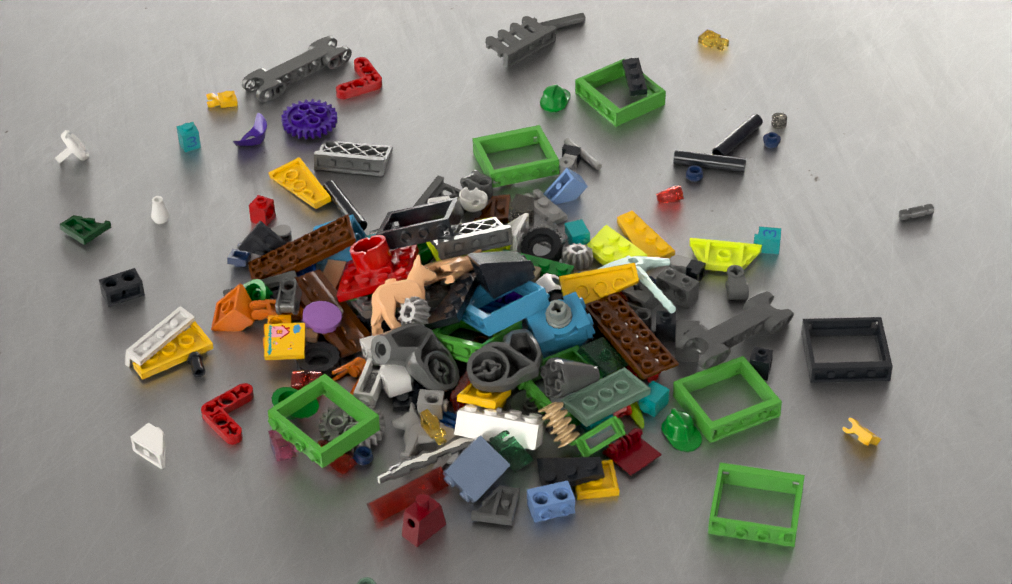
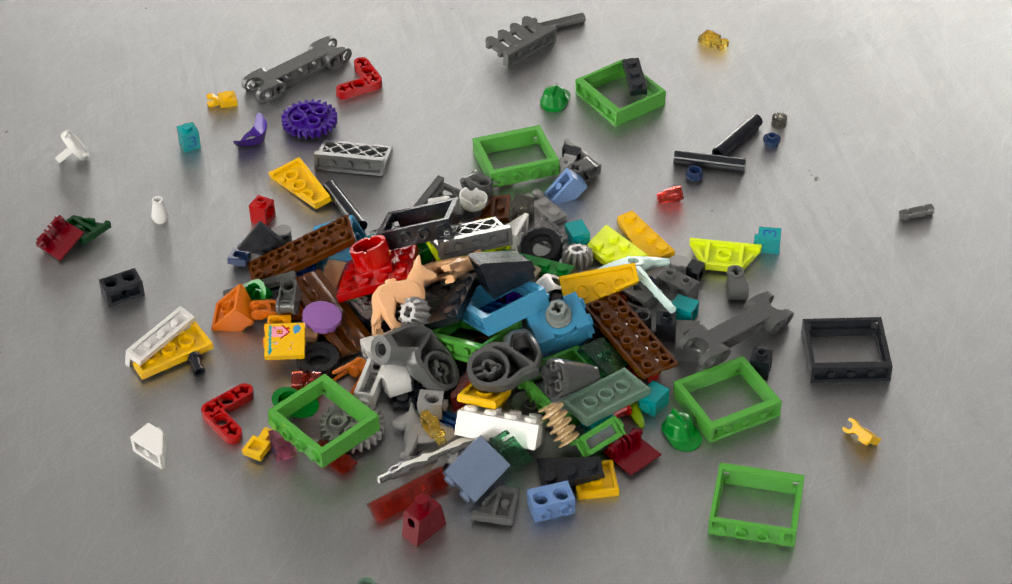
(59, 238): none -> dark red hinge
(258, 446): none -> yellow plate
(363, 455): dark blue plate -> none
(585, 168): none -> dark grey piece
(686, 308): none -> teal brick

